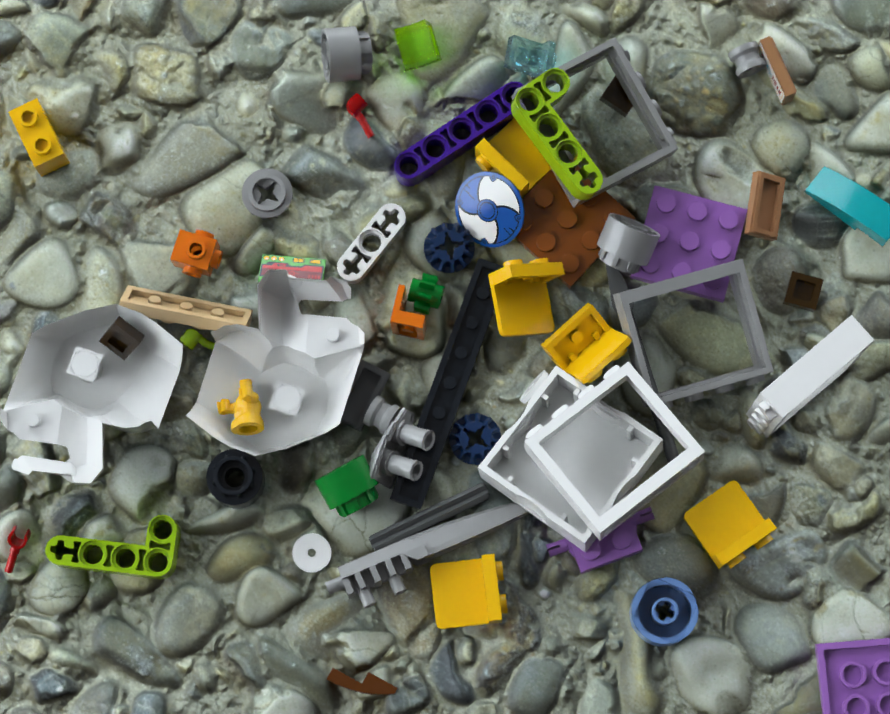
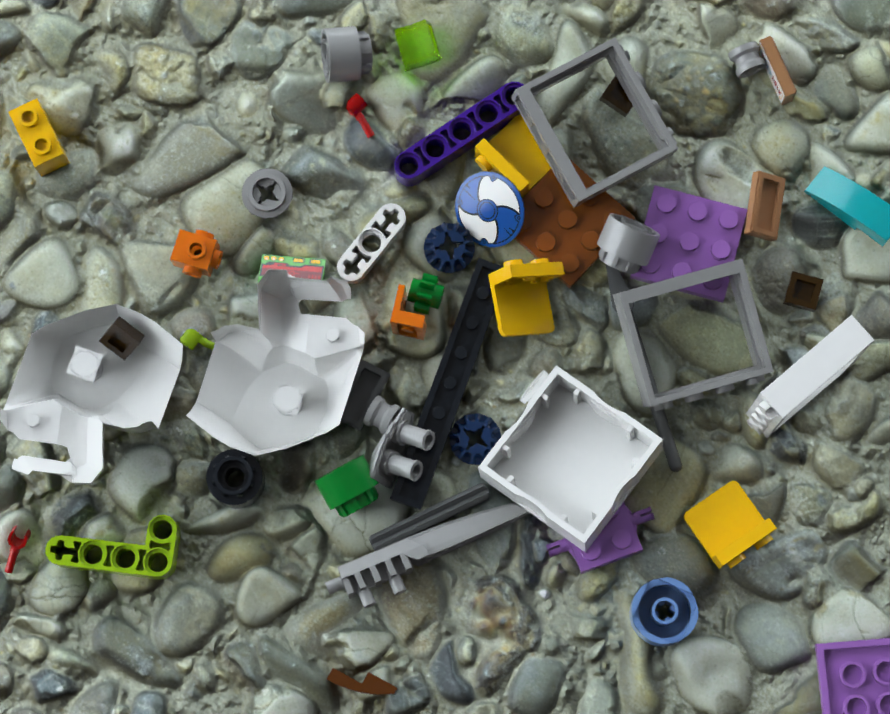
(183, 310): tan plate -> none
(245, 410): yellow piece -> none
(314, 563): white wheel -> none
(468, 592): yellow bracket -> none
(529, 56): clear light blue bracket -> none
(563, 137): lime beam -> none
(585, 345): yellow bracket -> none
(643, 494): white window -> none

